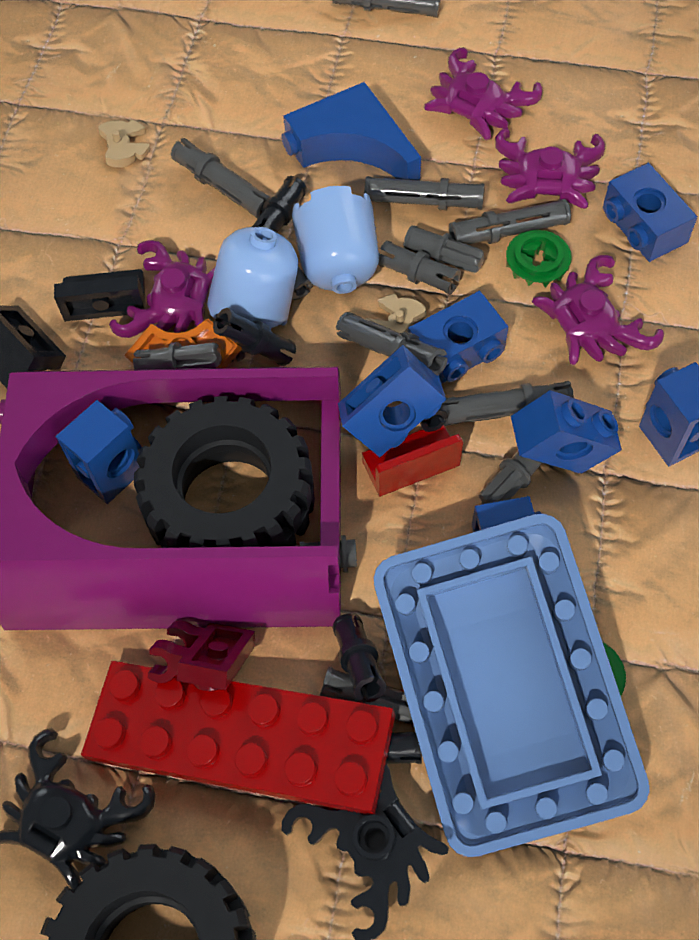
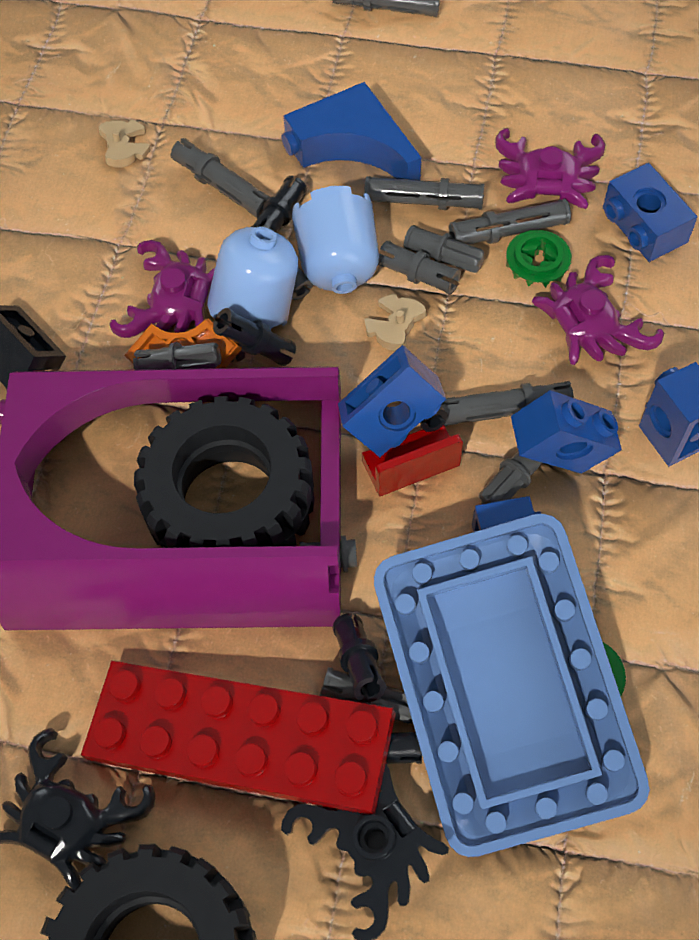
(100, 294): black panel -> none
(101, 450): blue brick -> none
(208, 656): dark red plate -> none
(386, 341): dark grey pin -> none
(467, 321): blue brick -> none
(477, 96): magenta animal -> none

